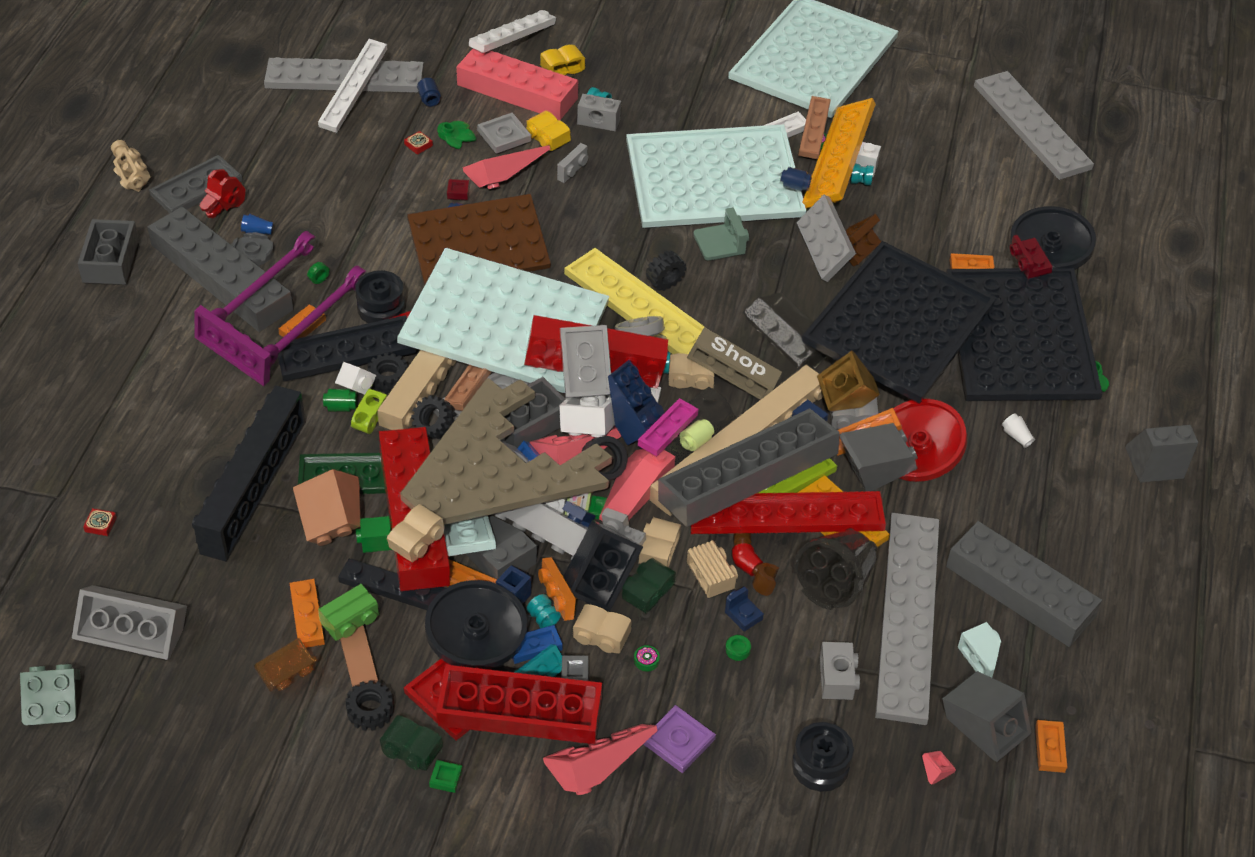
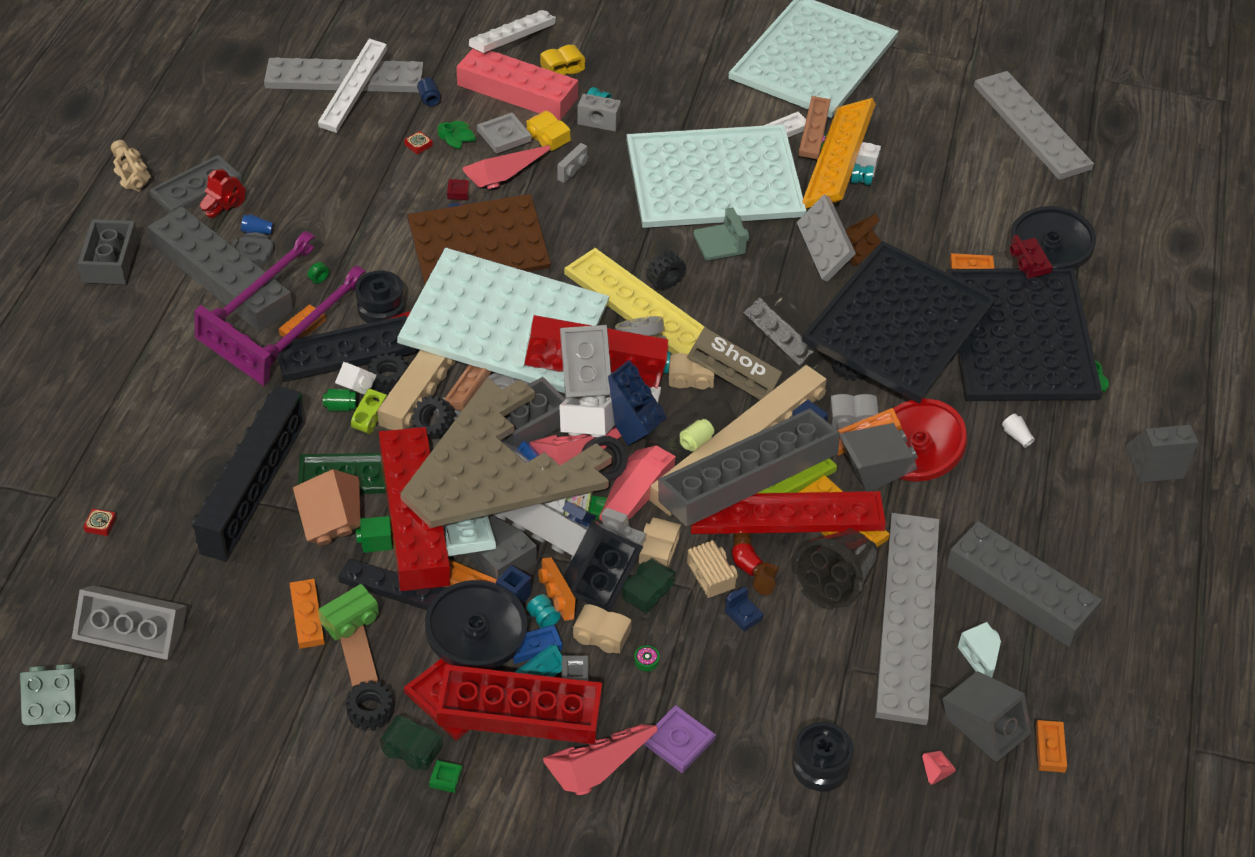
(285, 664): clear orange bracket -> none
(415, 533): tan brick -> none
(668, 427): dark pink plate -> none
(738, 648): green tile -> none
(796, 179): dark blue brick -> none
(836, 683): light grey brick -> none
(847, 384): pearl gold slope -> none

